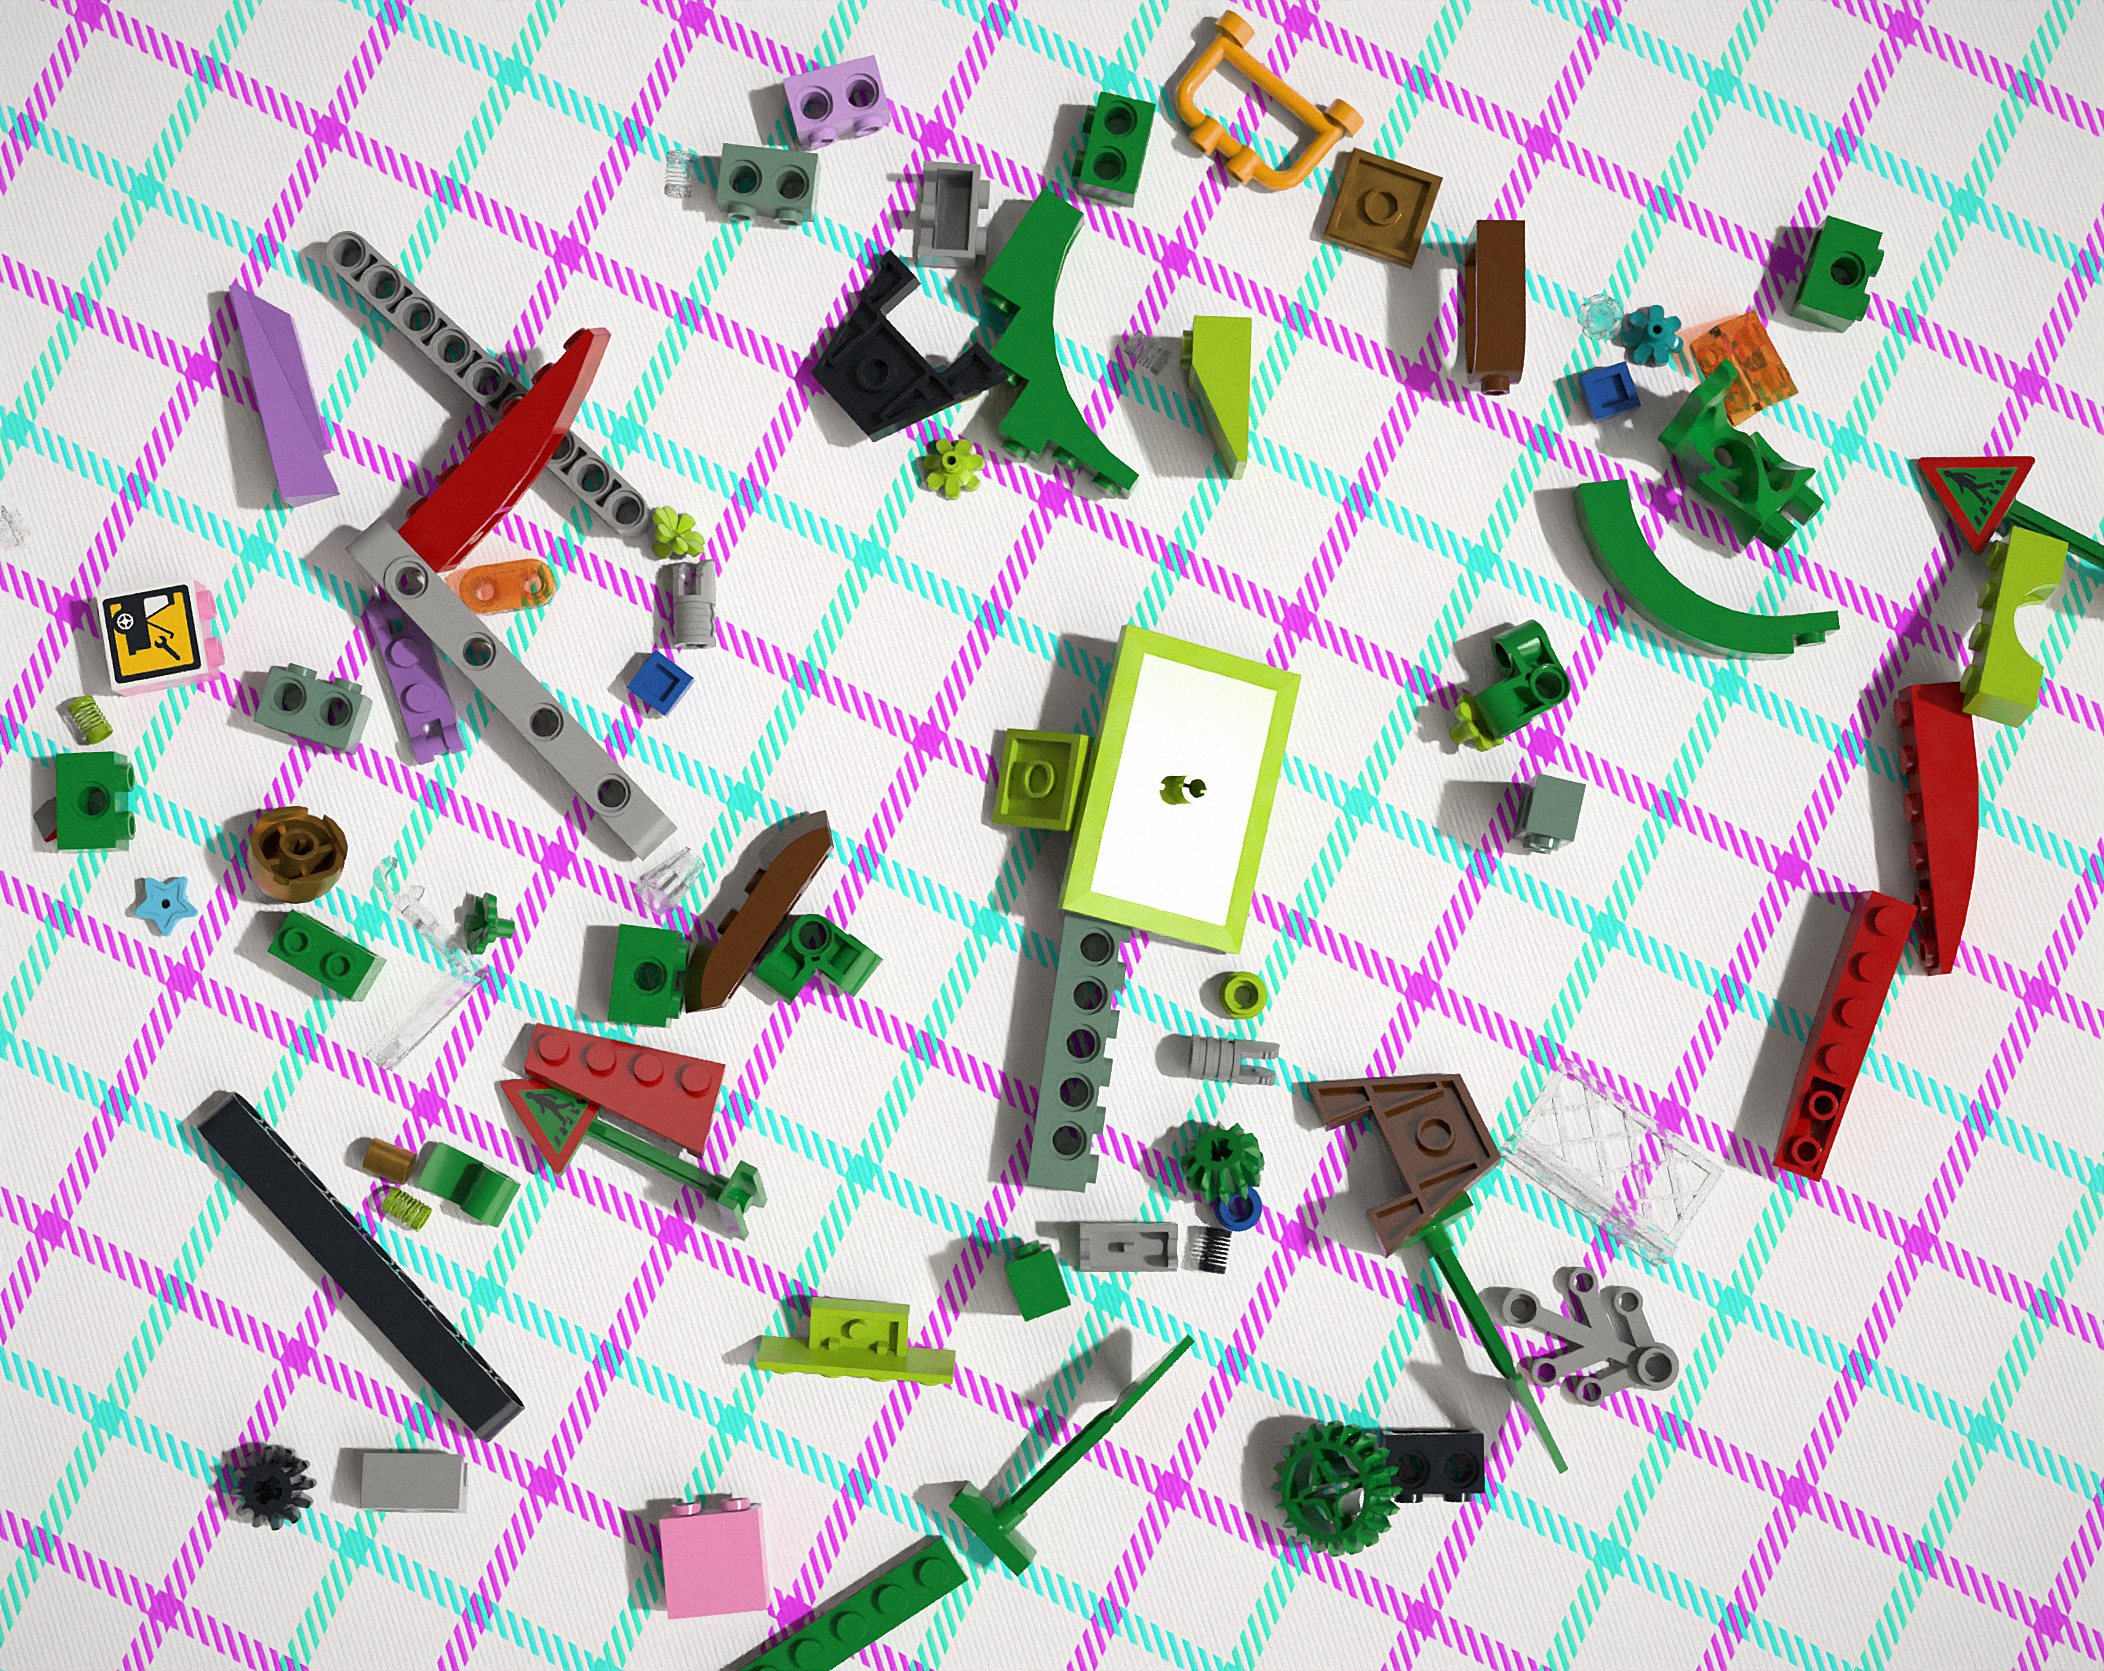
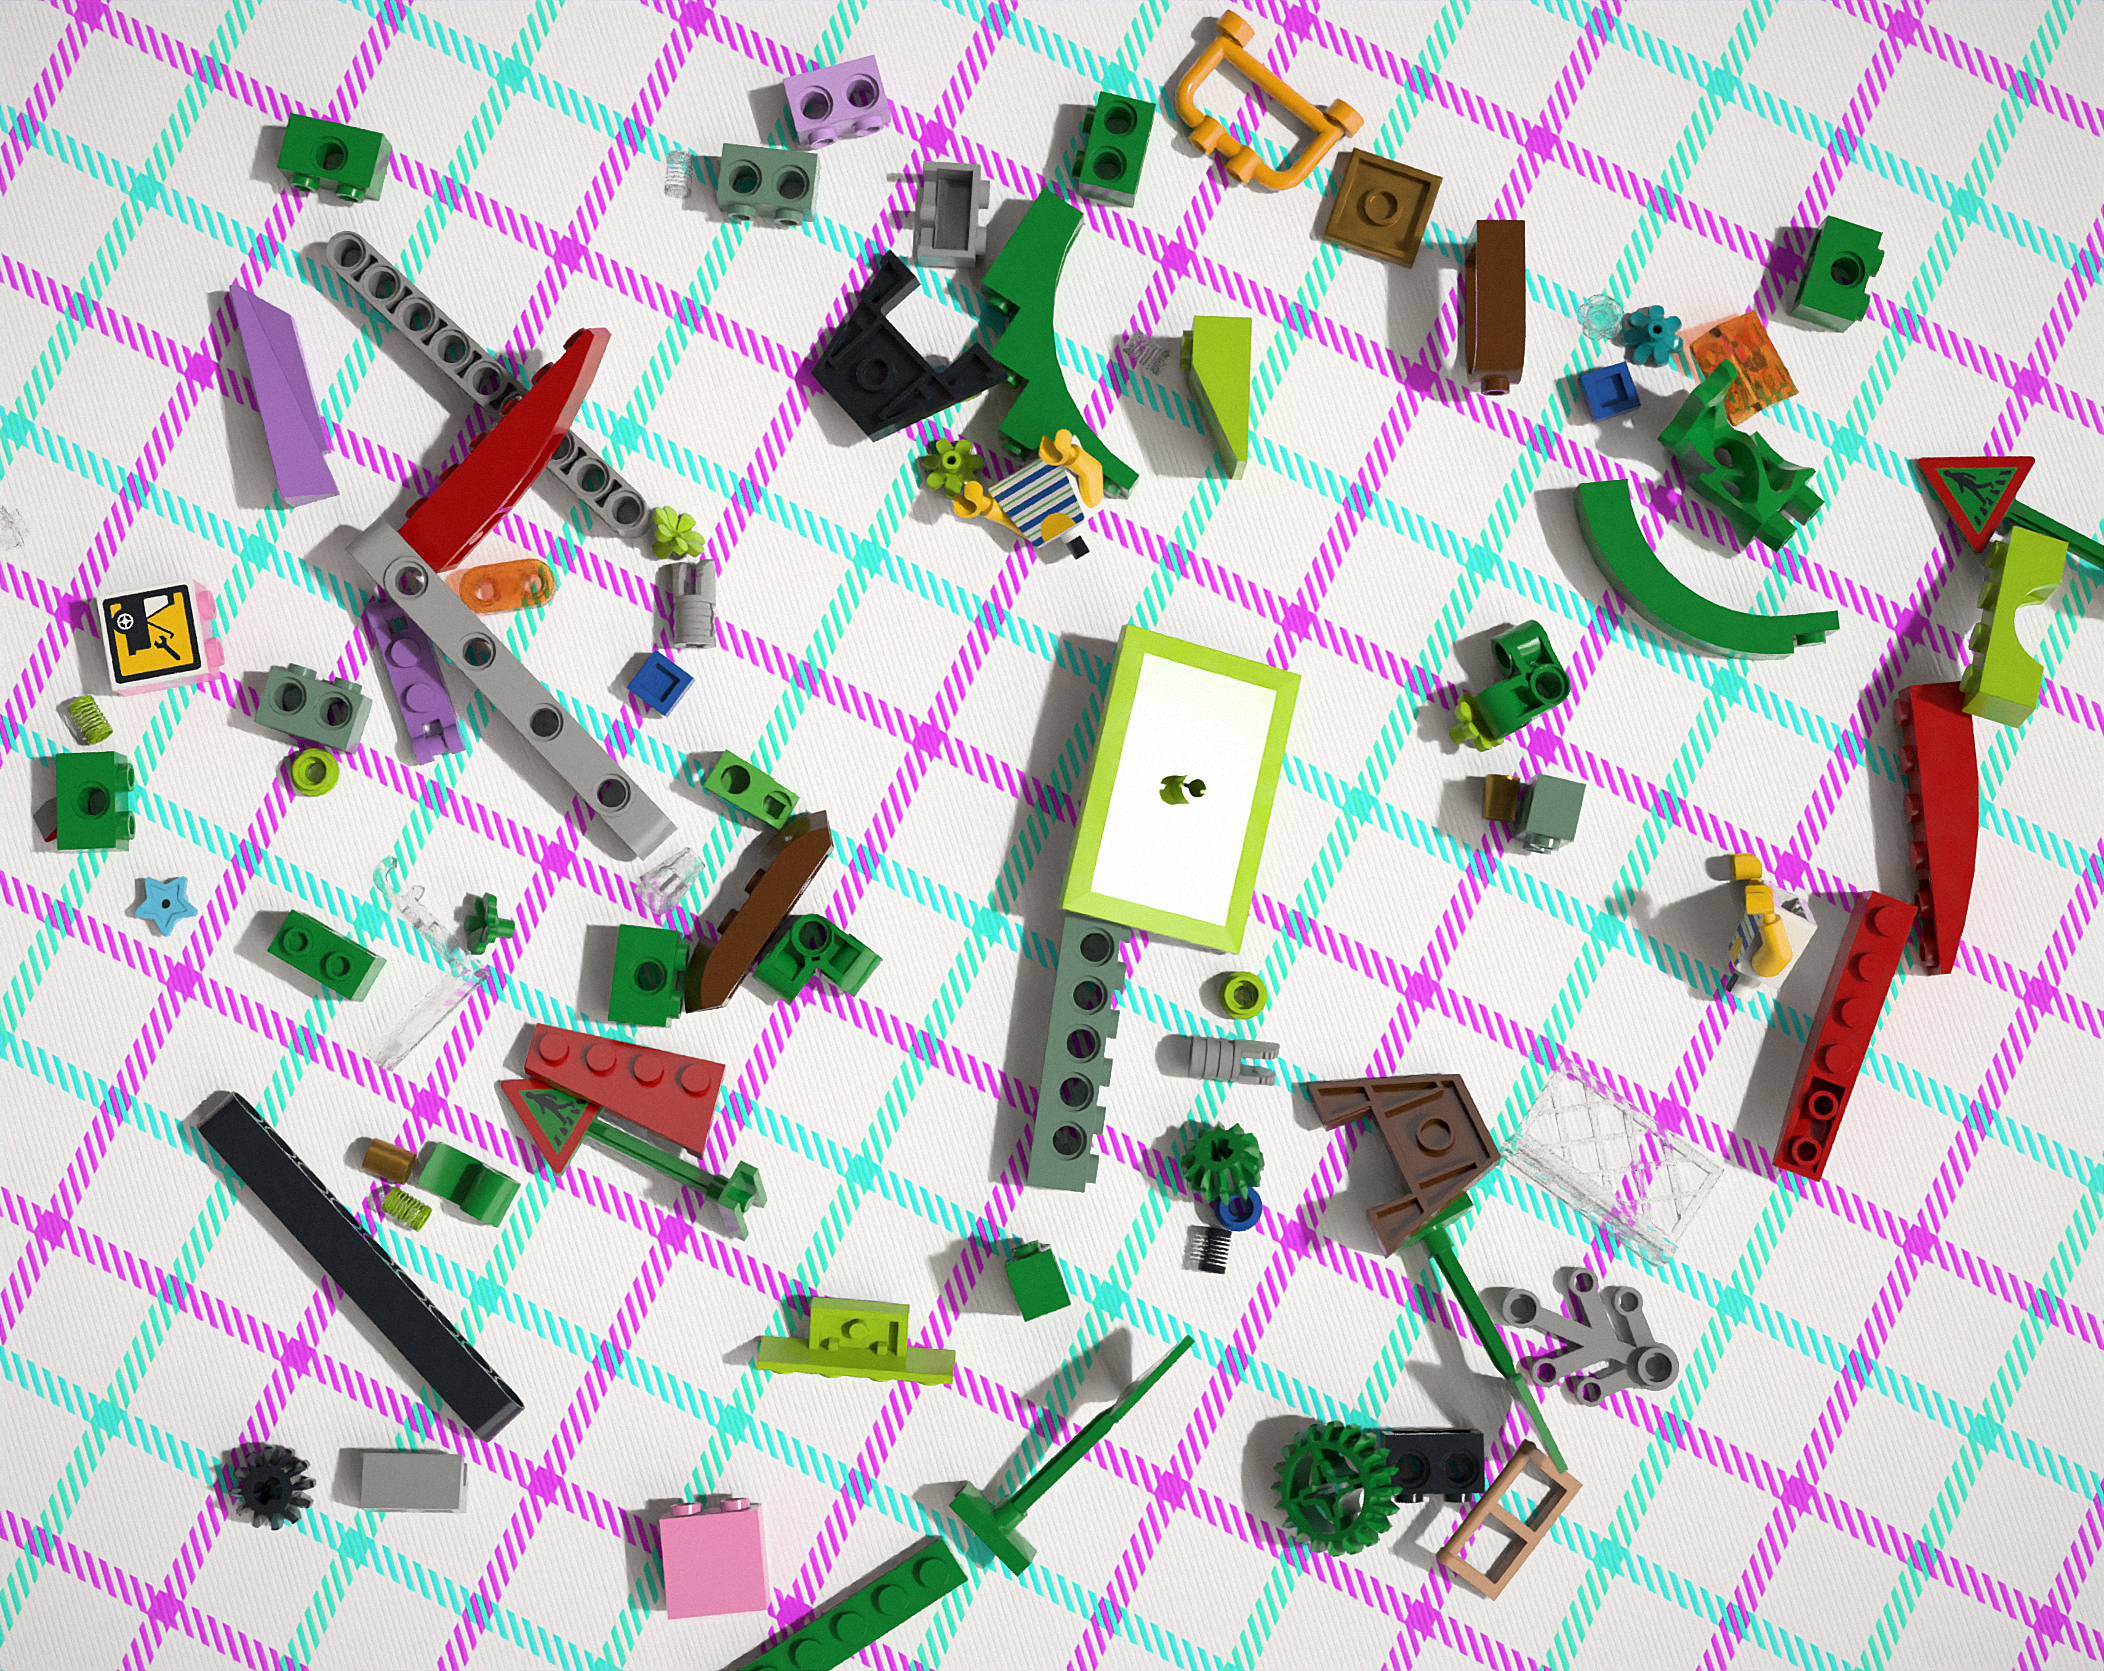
(296, 854): pearl gold cylinder -> none
(302, 765): none -> lime plate
(313, 140): none -> green brick
(751, 790): none -> bright green leg
(1042, 779): lime plate -> none
(1044, 497): none -> torso
(1128, 1247): light grey hinge -> none
(1500, 797): none -> pearl gold hinge
(1529, 1535): none -> window
(1770, 932): none -> torso

